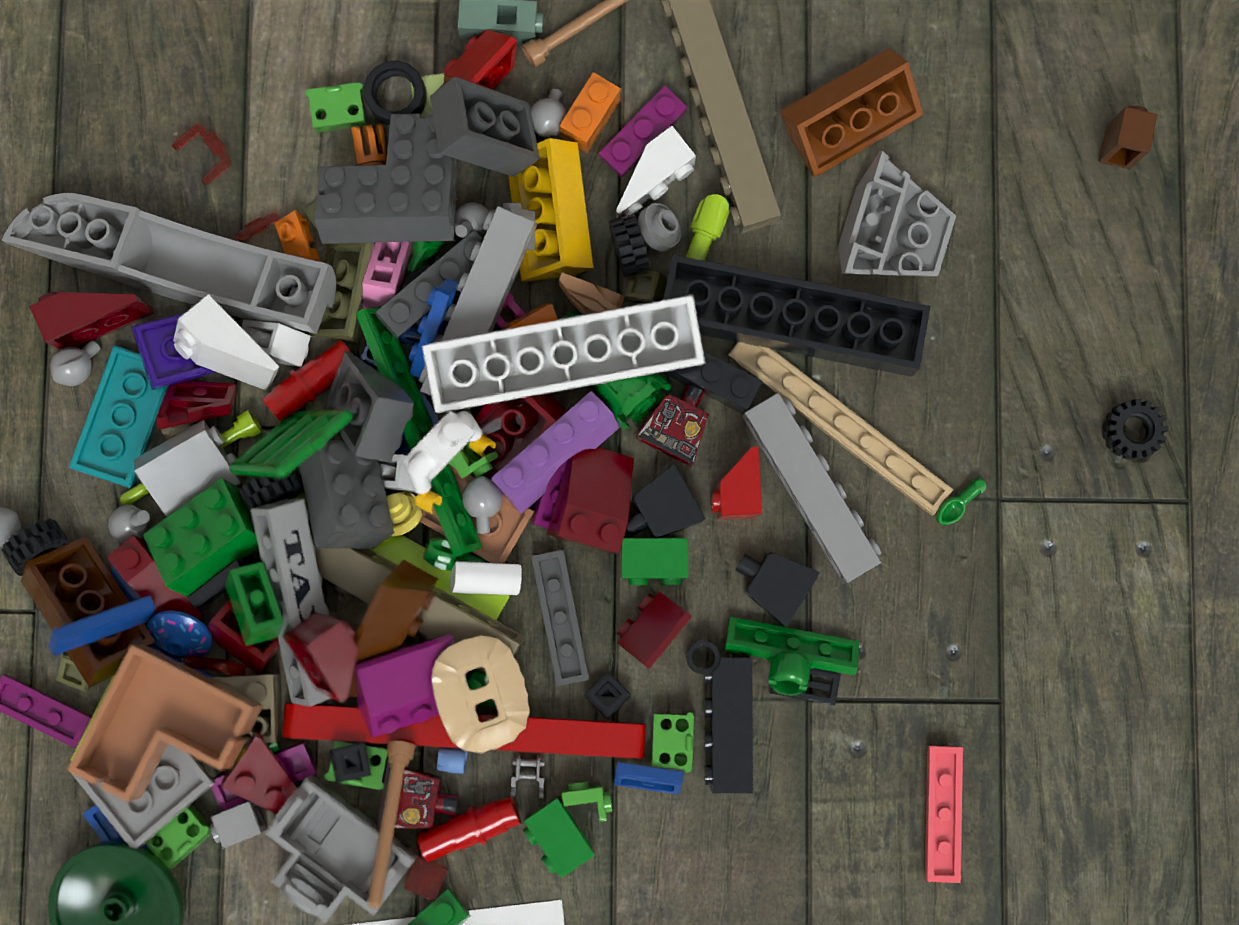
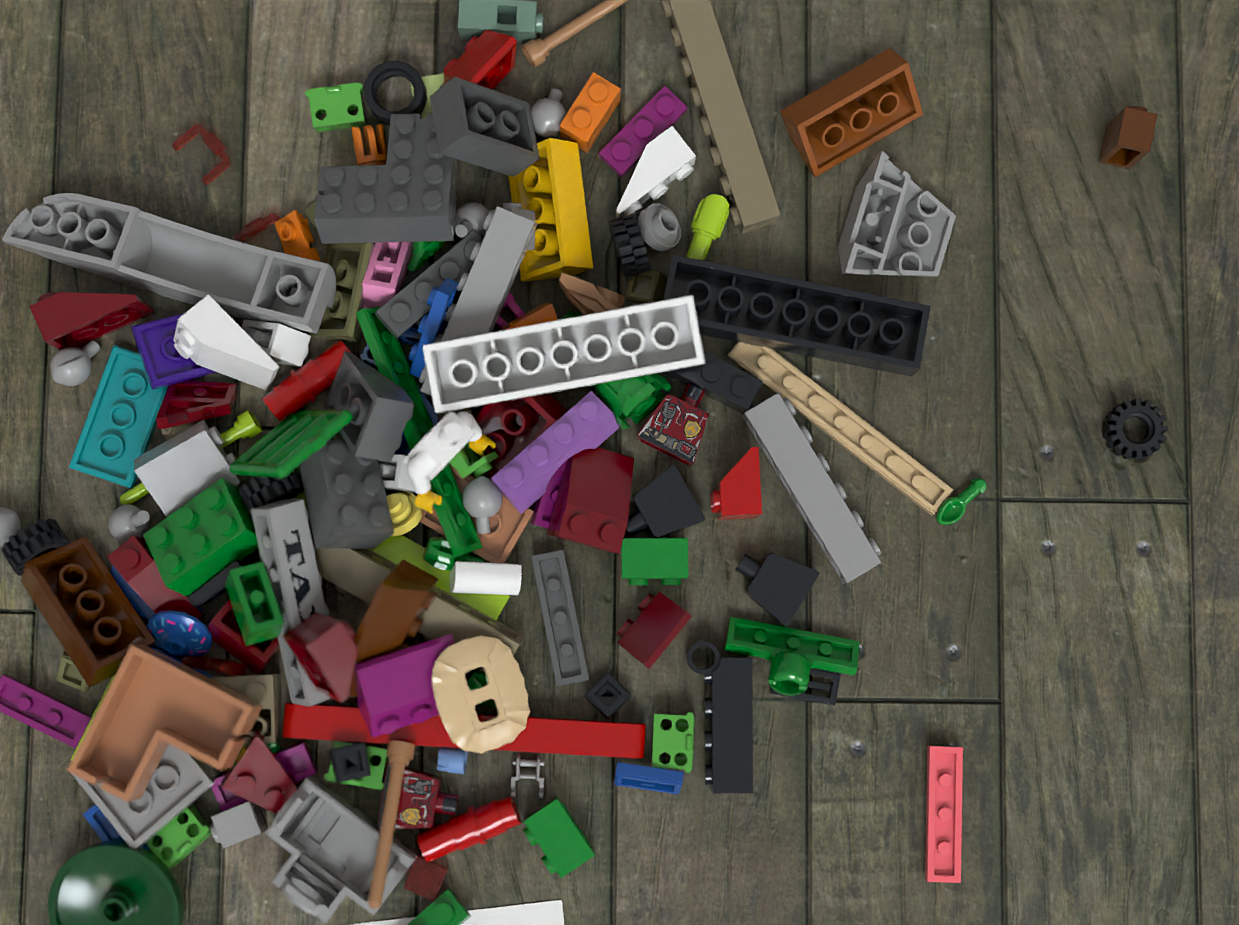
(101, 625): blue tile -> none
(581, 793): bright green bracket -> none

